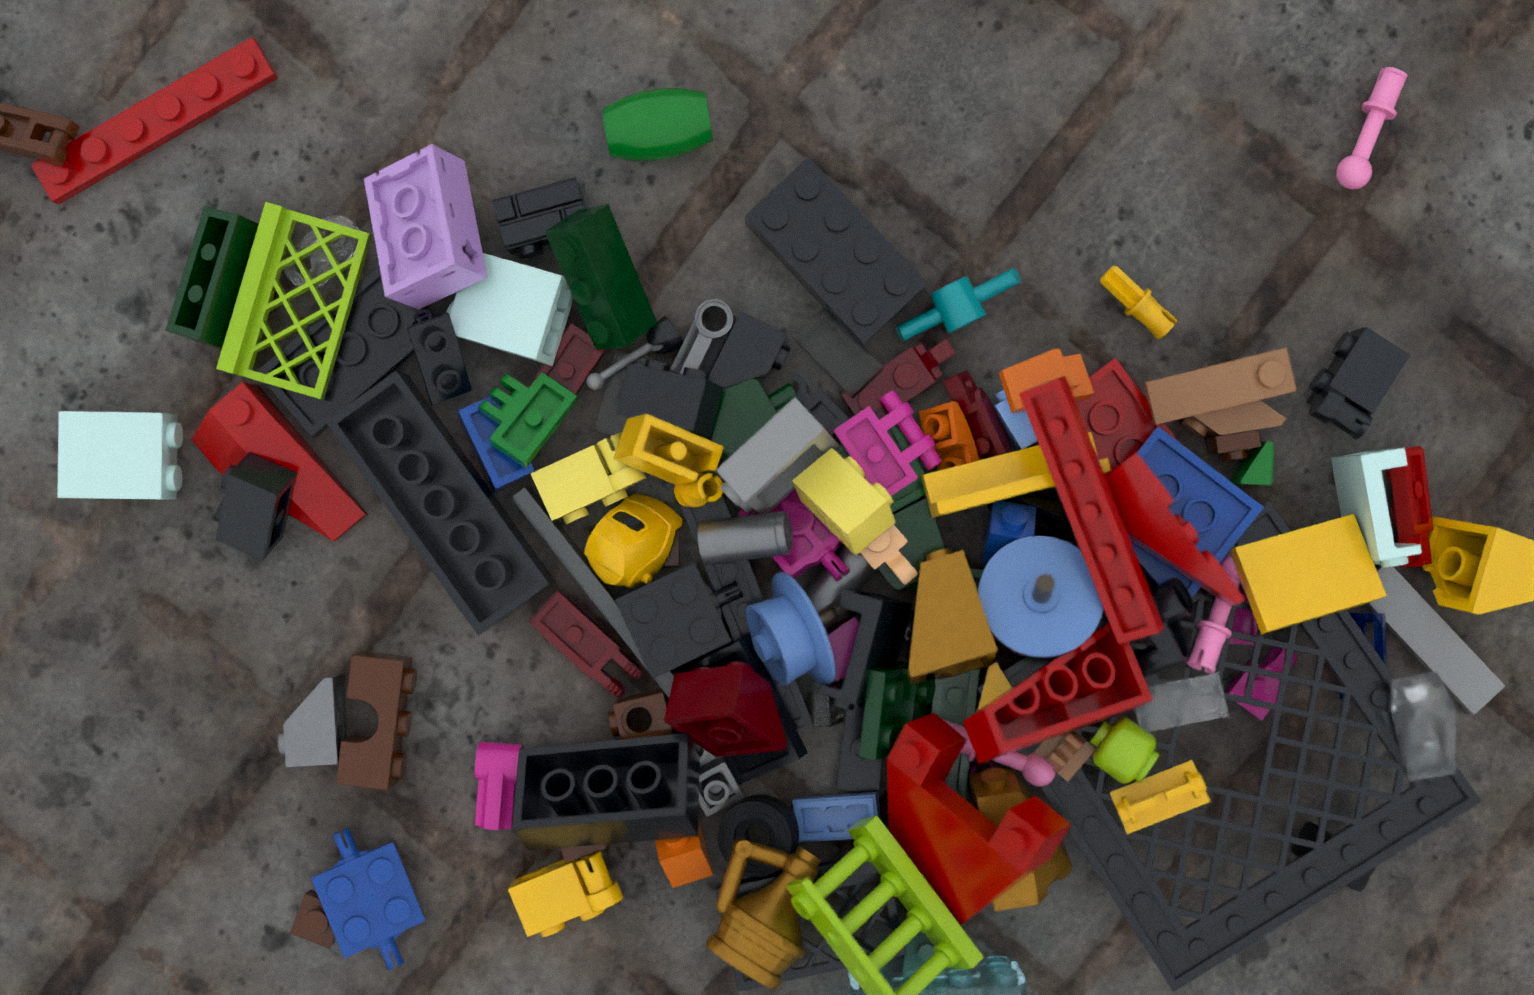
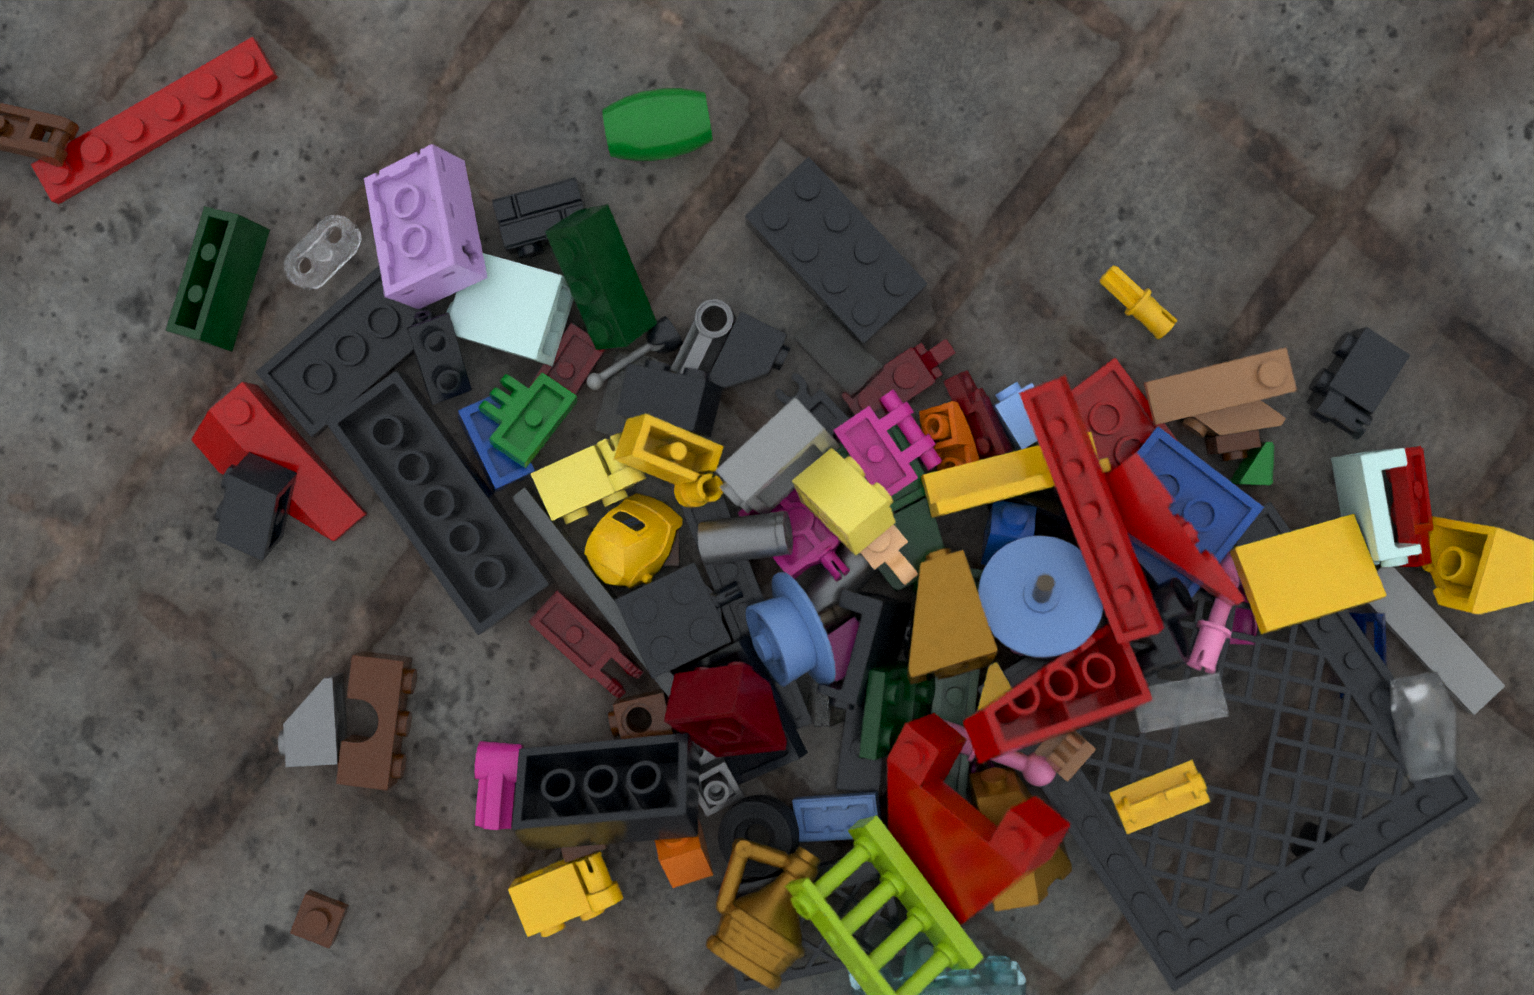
(118, 455): light aqua brick -> none
(258, 291): lime fence -> none
(367, 899): blue plate -> none
(745, 411): dark green torso -> none
(958, 304): teal piece -> none
(1044, 369): orange slope -> none
(1124, 750): lime head -> none
(1264, 687): dark pink plate -> none
(1355, 169): bright pink pin -> none

